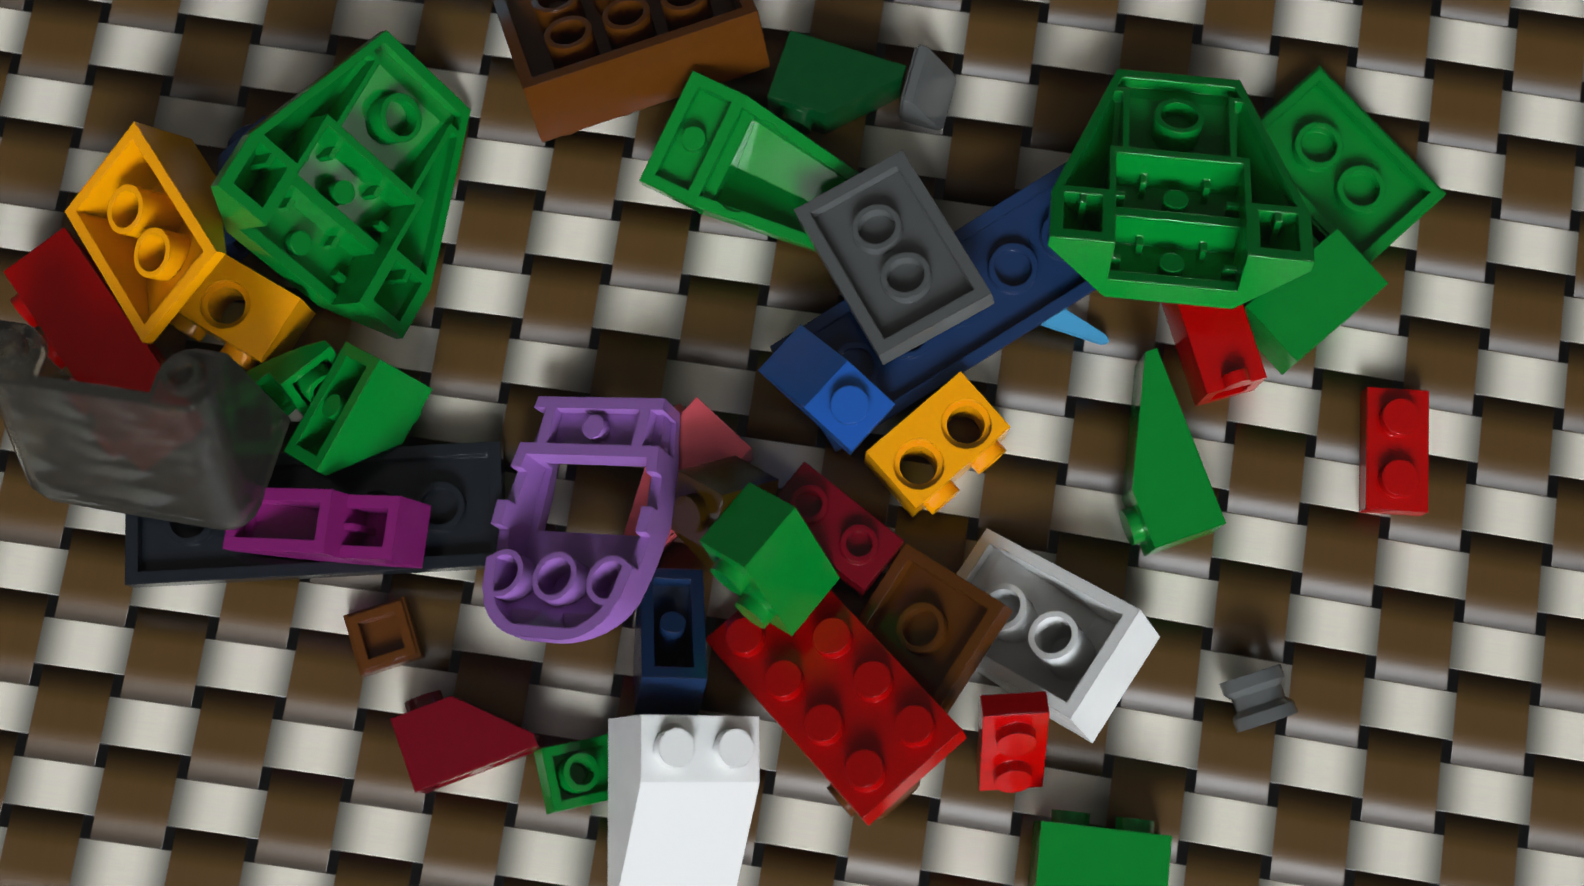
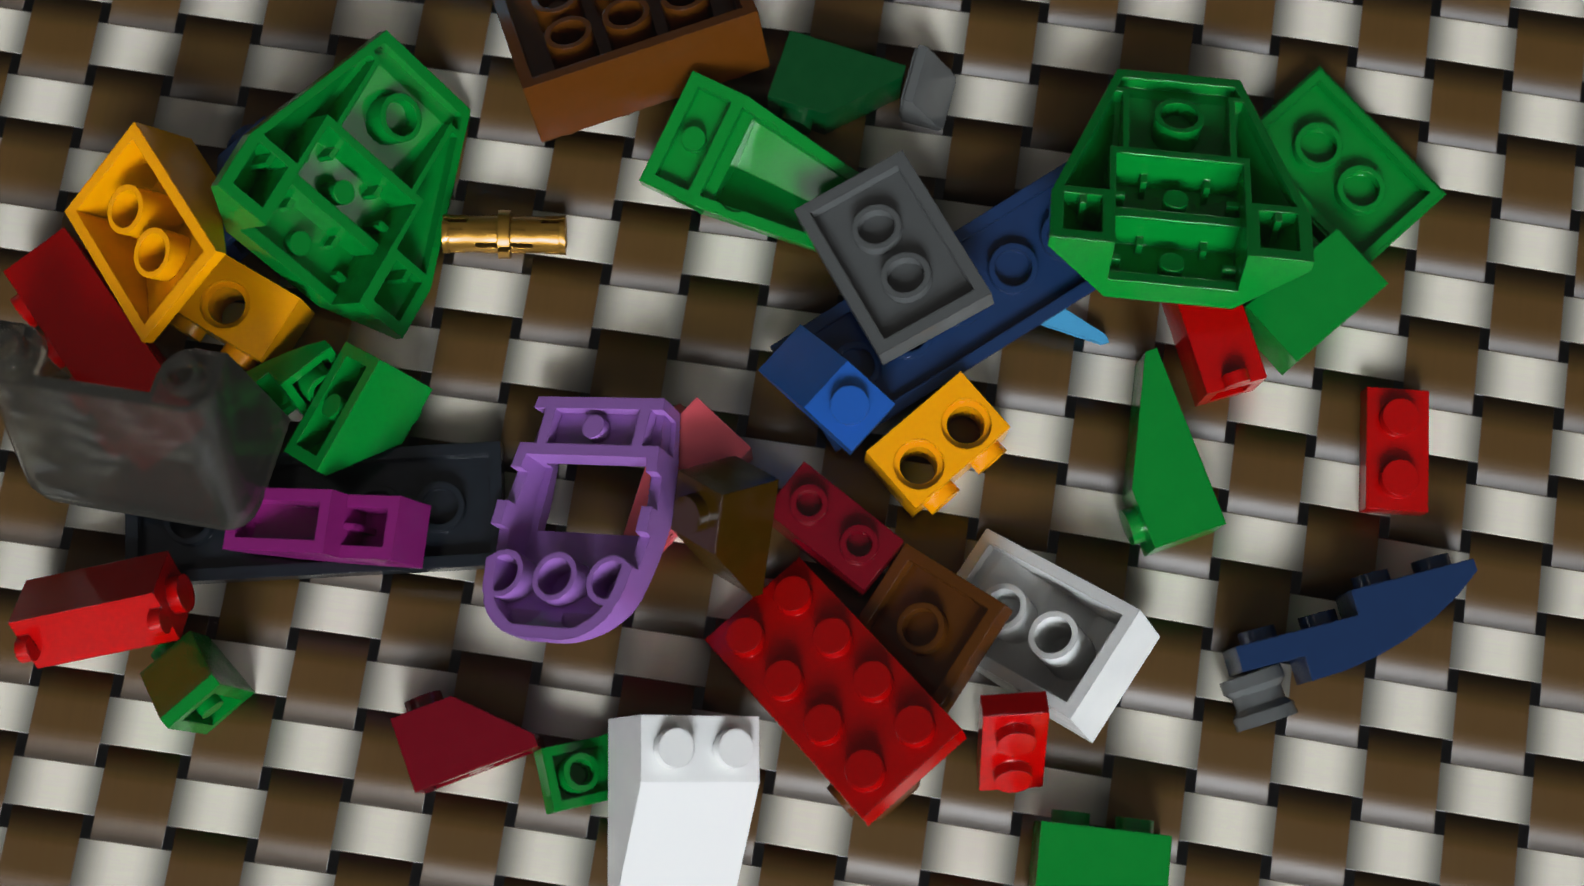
(101, 610): none -> red brick
(193, 684): none -> green slope
(384, 636): reddish brown tile -> none
(504, 234): none -> pearl gold pin
(670, 645): dark blue slope -> none
(769, 560): green brick -> none
(1372, 620): none -> dark blue slope

